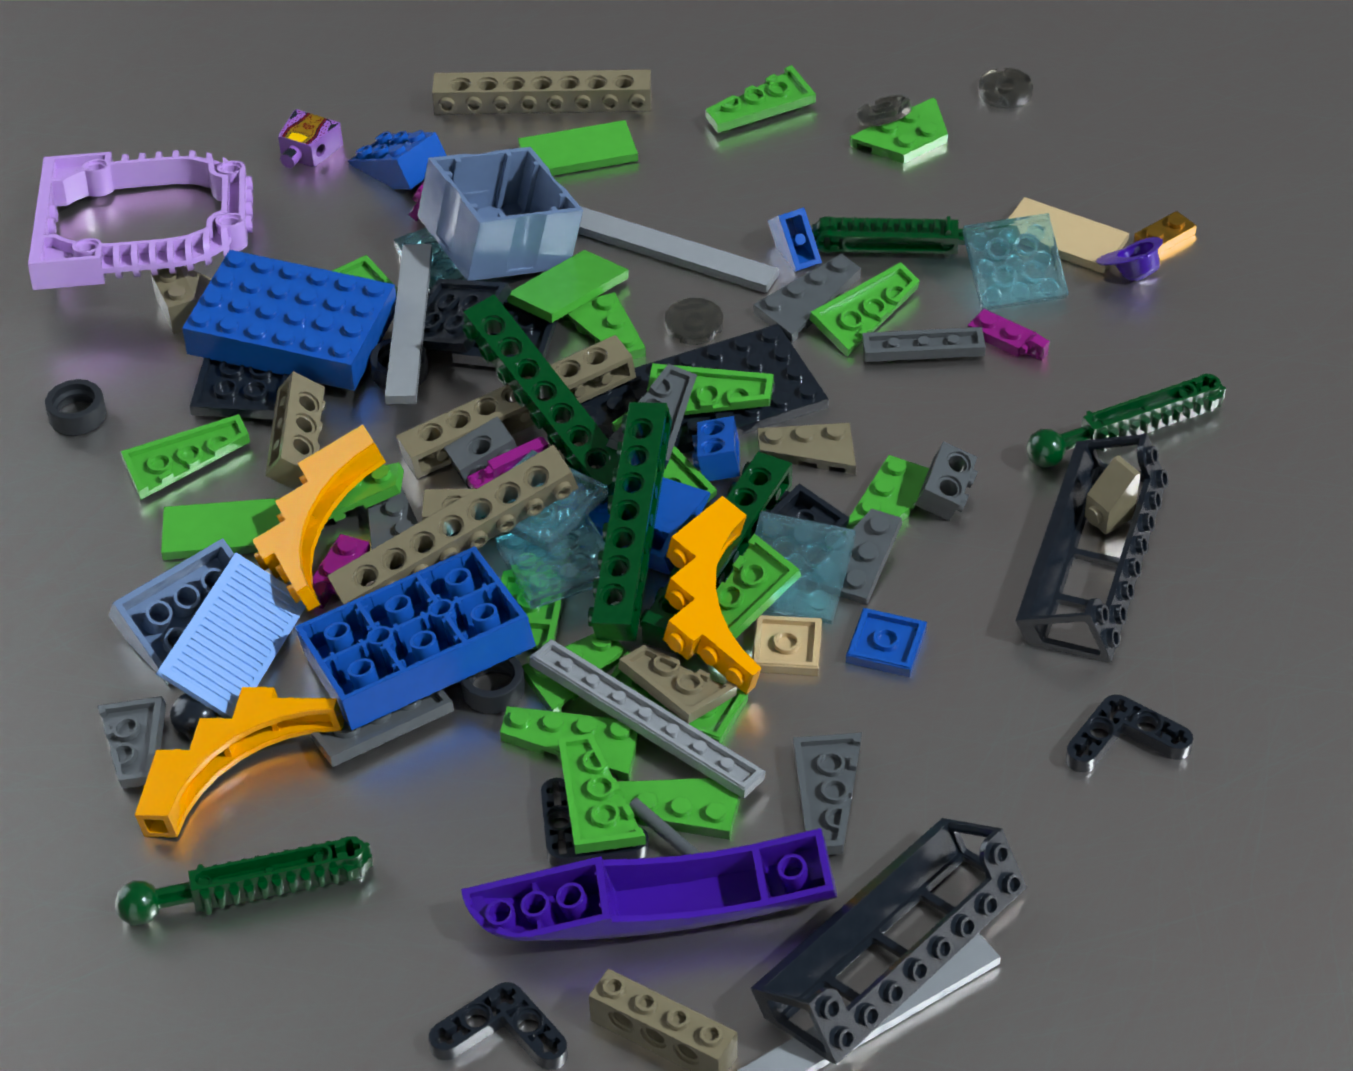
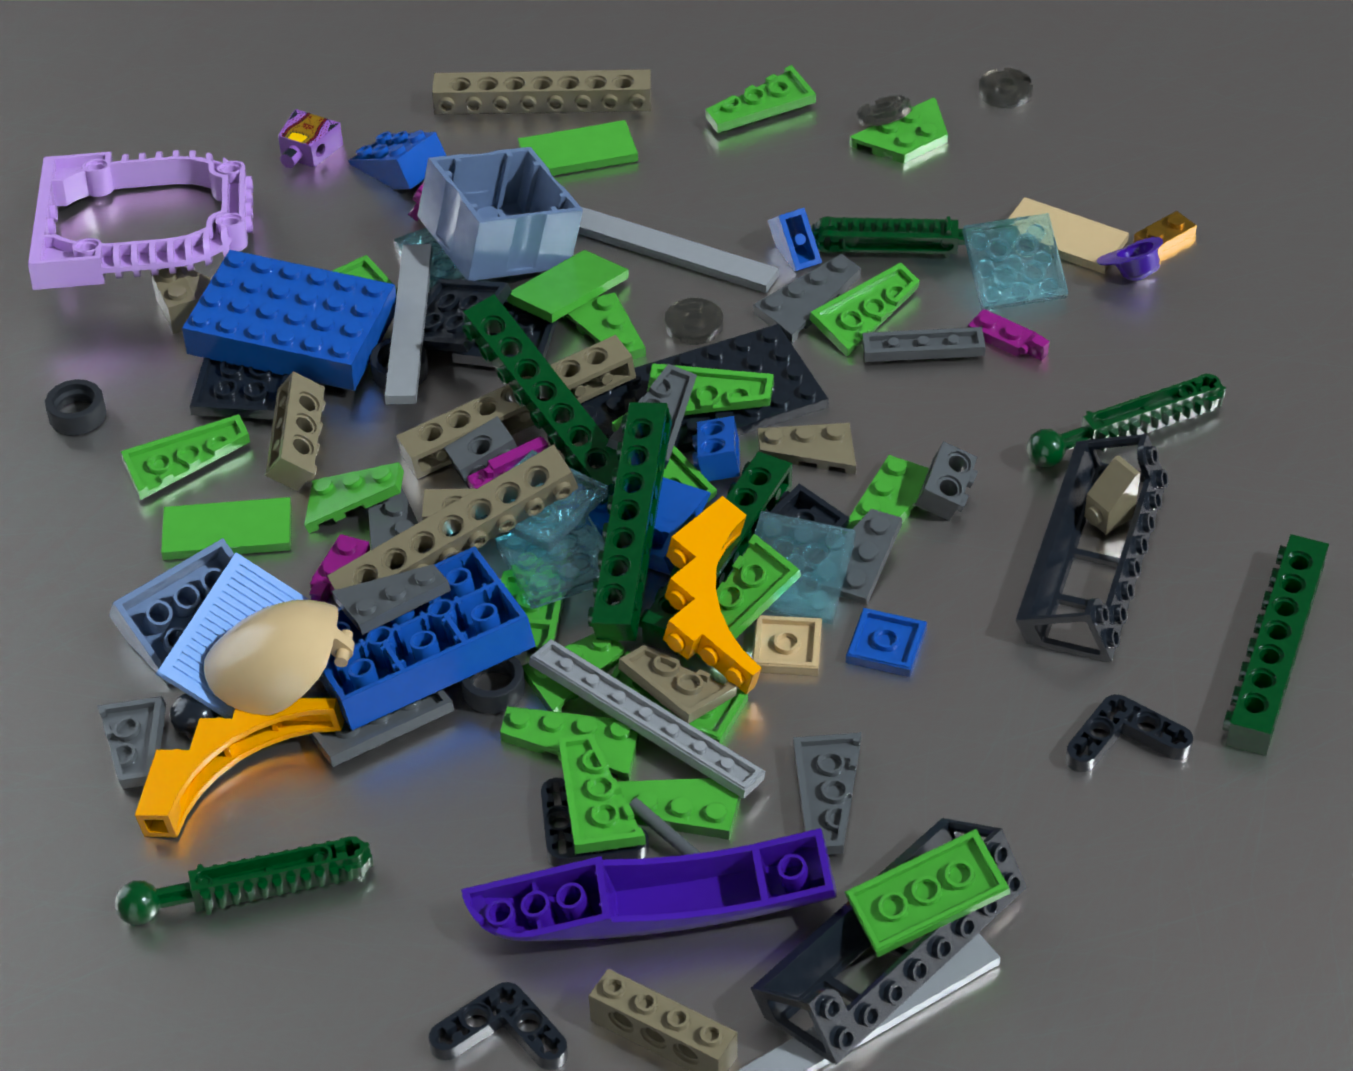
(276, 655): none -> tan piece
(304, 511): light orange arch -> none
(389, 597): none -> dark grey wing
(927, 892): none -> bright green tile
(1276, 646): none -> dark green brick

